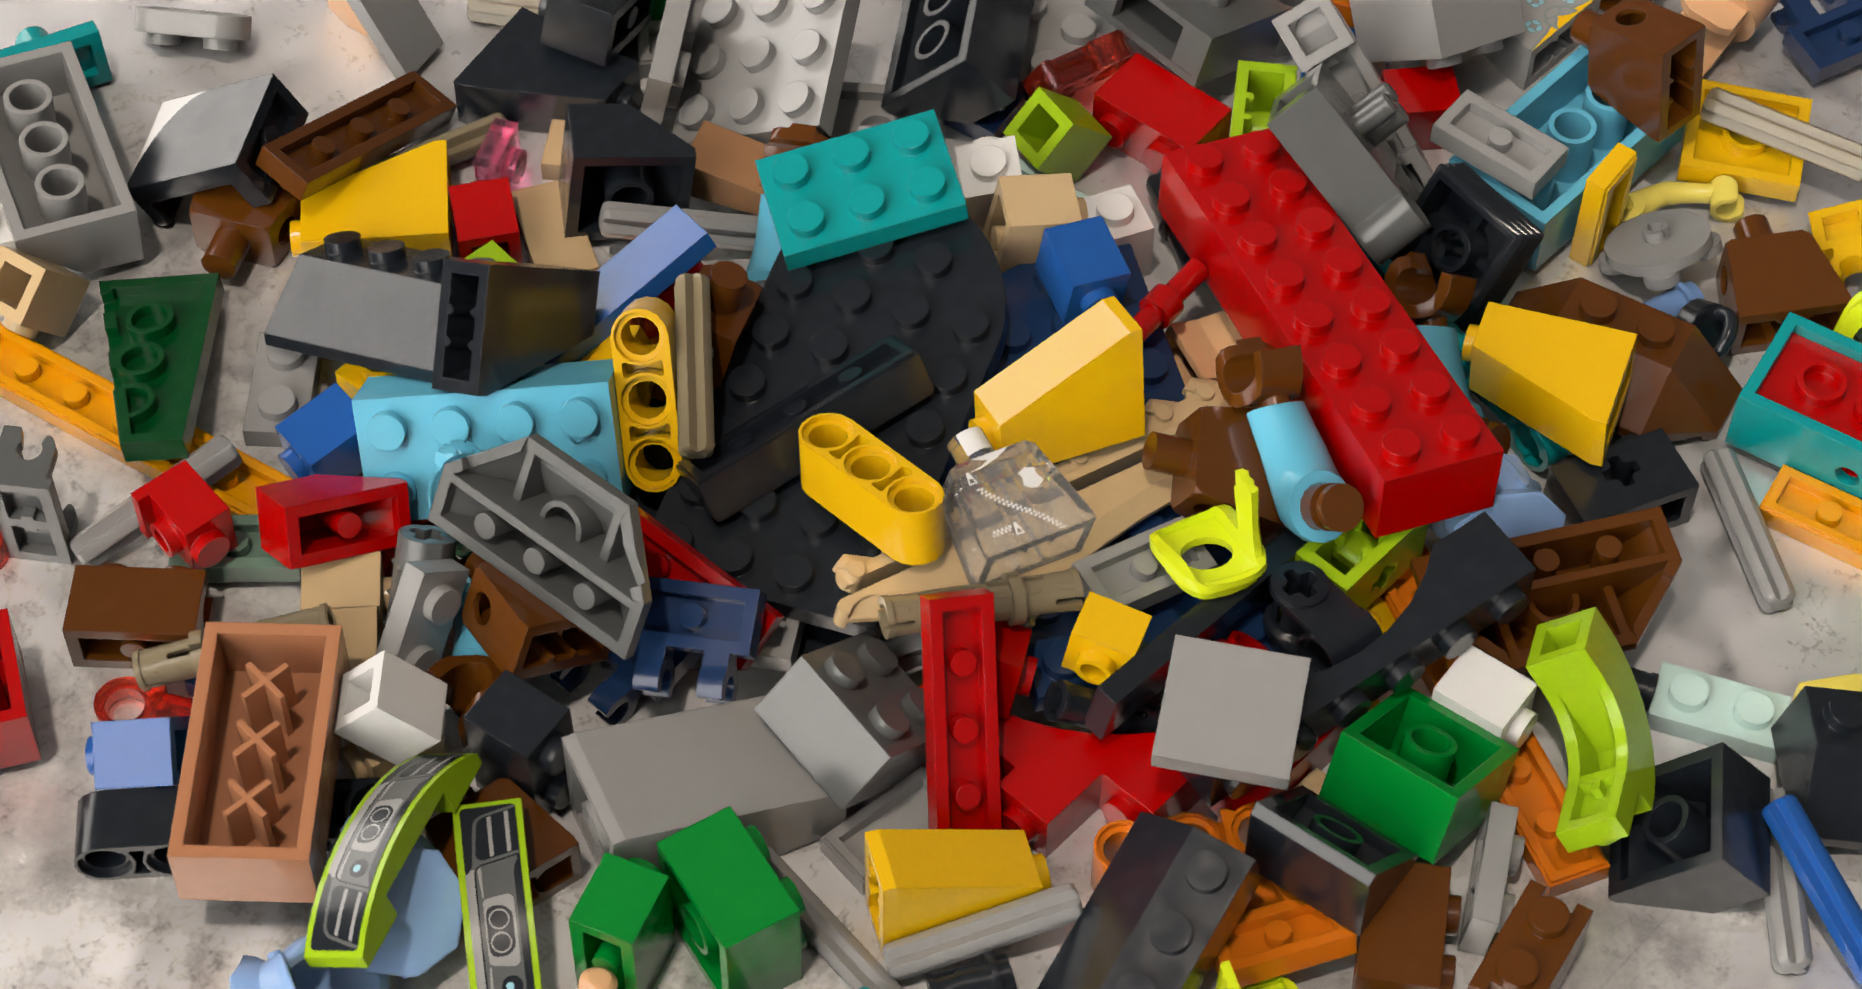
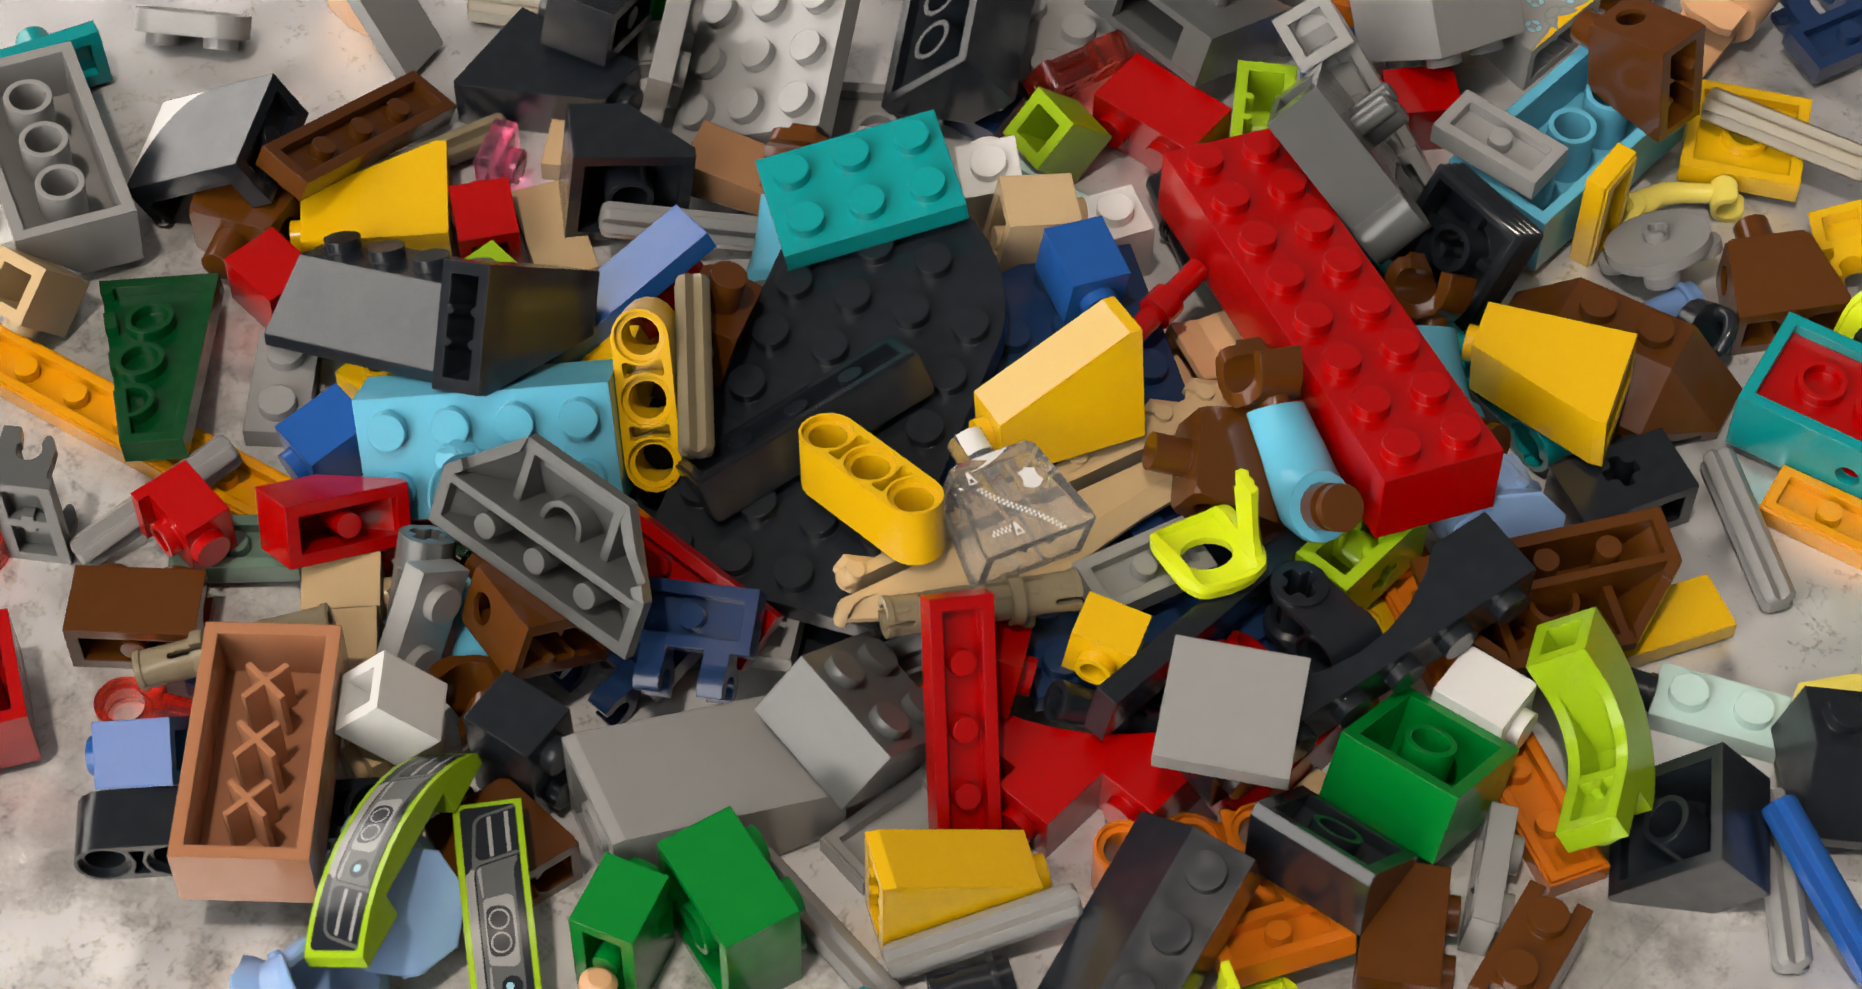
(260, 273): none -> red brick
(1686, 619): none -> yellow tile

